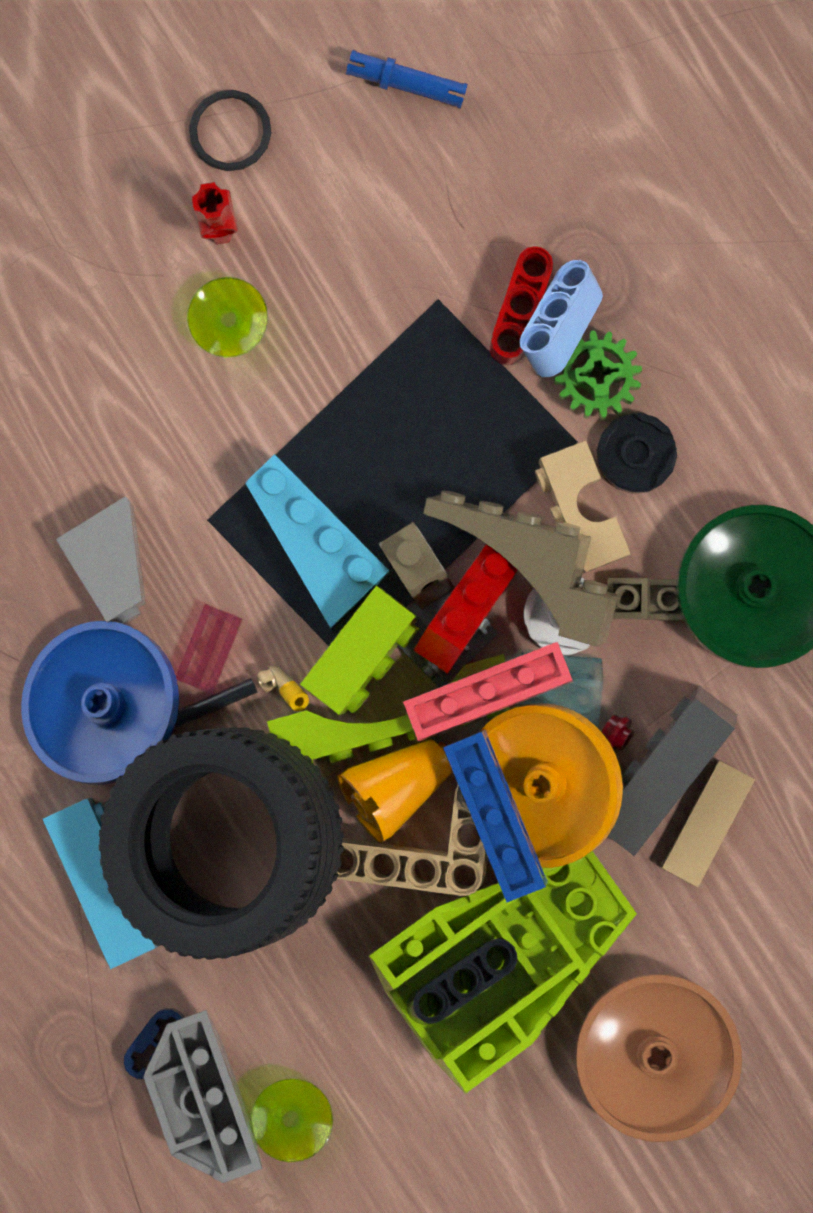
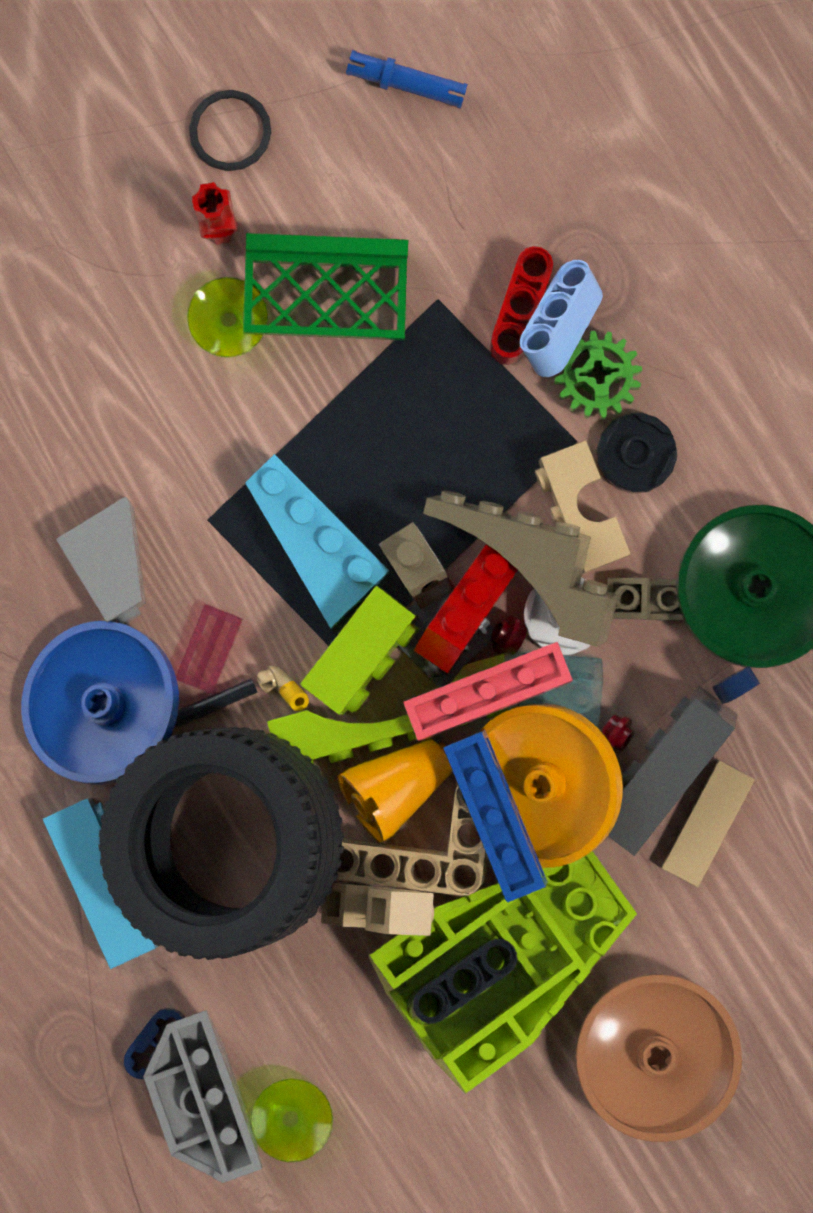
(332, 252): none -> green fence
(379, 909): none -> tan arch
(508, 635): none -> dark red plate
(736, 685): none -> dark blue beam

